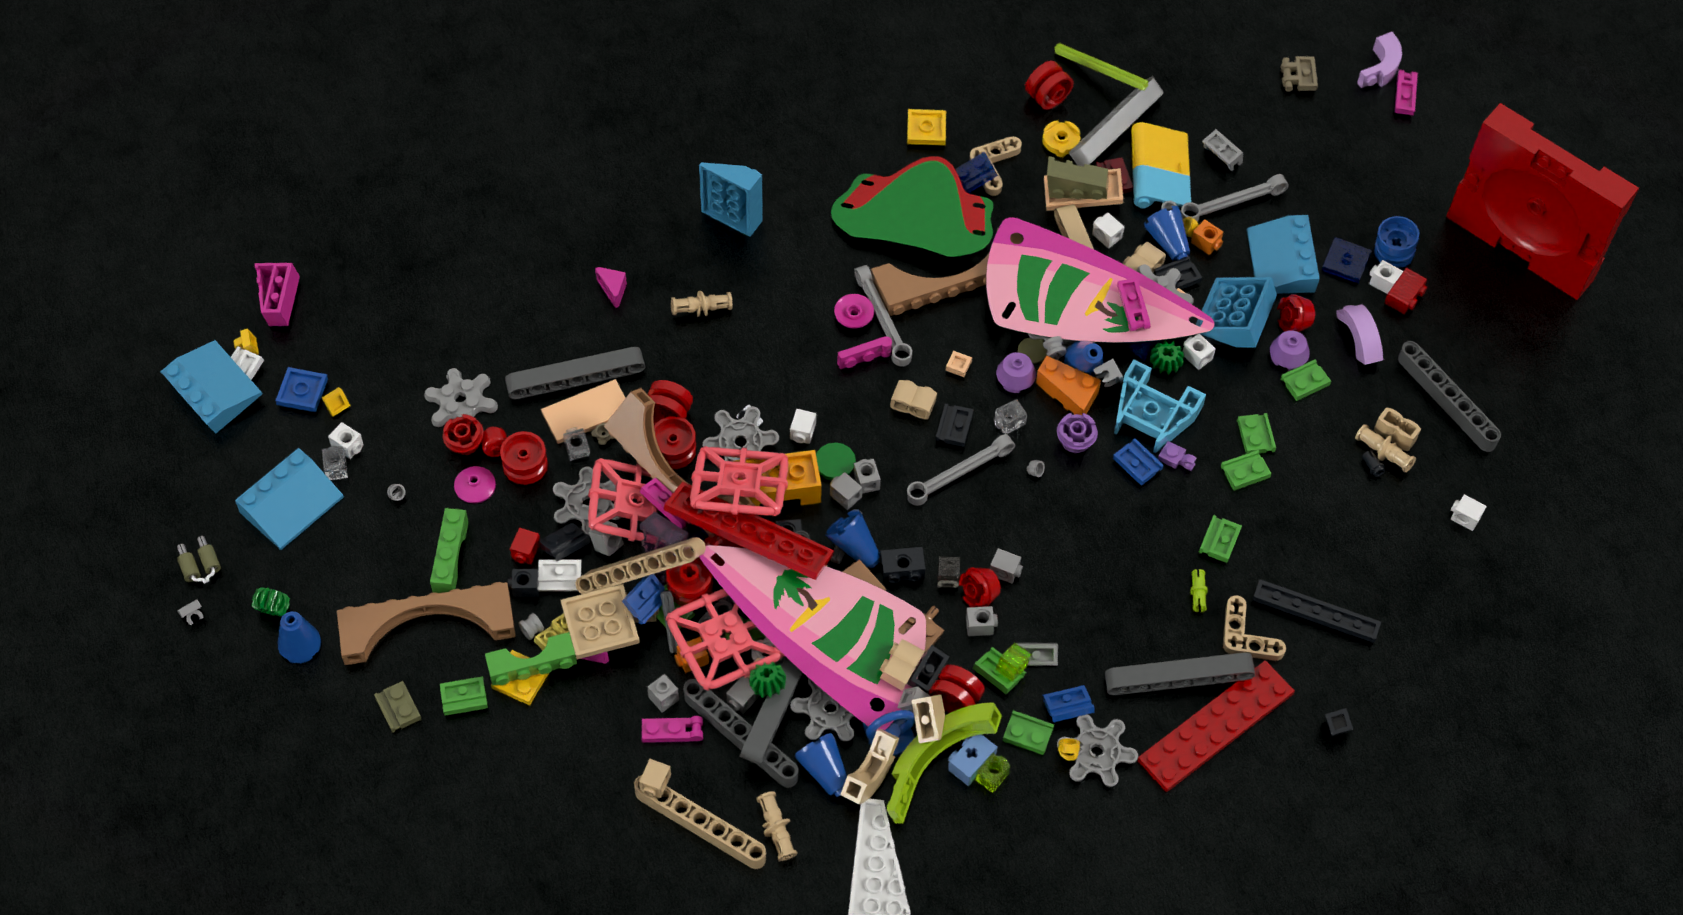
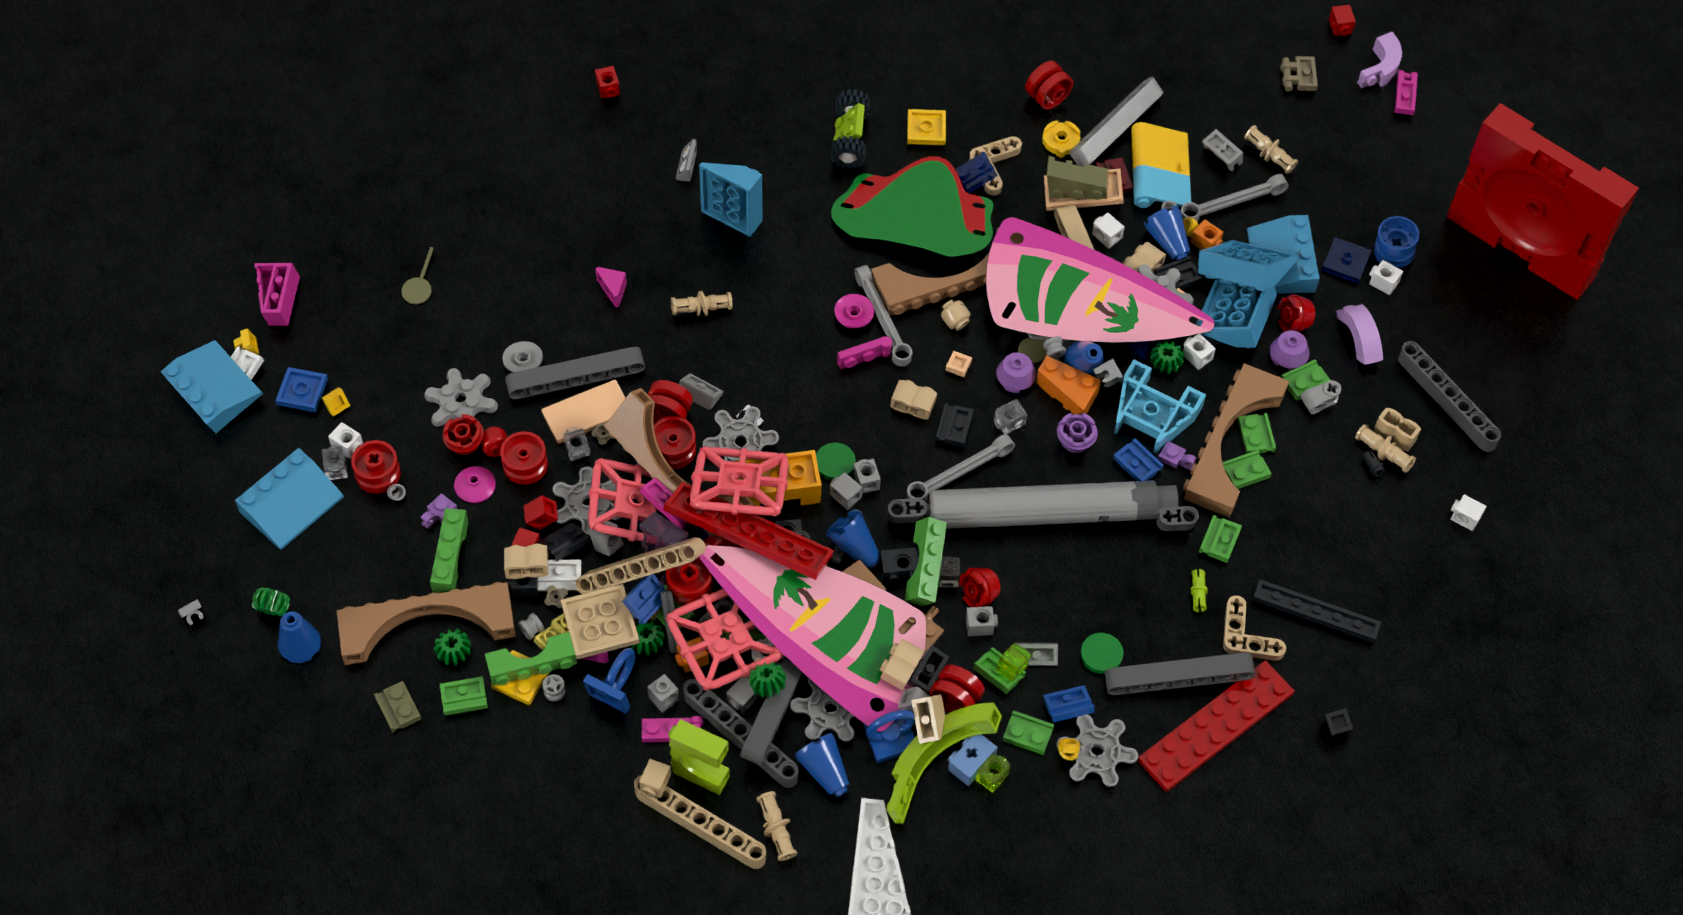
(189, 566): olive piece -> none
(375, 466): none -> red wheel
(418, 289): none -> olive piece
(436, 510): none -> medium lavender plate
(460, 649): none -> green gear
(522, 356): none -> light grey dish
(526, 561): none -> tan brick
(540, 512): none -> red brick
(552, 591): none -> dark tan plate
(557, 684): none -> light grey wheel
(607, 82): none -> red brick
(608, 690): none -> blue tile
(654, 638): none -> green gear
(687, 161): none -> light grey slope
(698, 756): none -> lime arch
(701, 391): none -> light grey slope
(803, 426): white brick -> none
(846, 147): none -> plate
(867, 779): tan arch -> none
(924, 582): none -> bright green arch
(955, 314): none -> tan head
(1006, 565): light grey brick -> none
(1036, 468): light grey hinge -> none
(1050, 505): none -> light grey piece
(1101, 66): lime axle -> none
(1101, 652): none -> green tile
(1133, 304): dark pink plate -> none
(1210, 484): none -> medium nougat arch
(1245, 264): none -> dark azure slope
(1270, 149): none -> tan piece
(1321, 396): none -> light grey piece
(1342, 20): none -> red brick
(1406, 290): red brick -> none

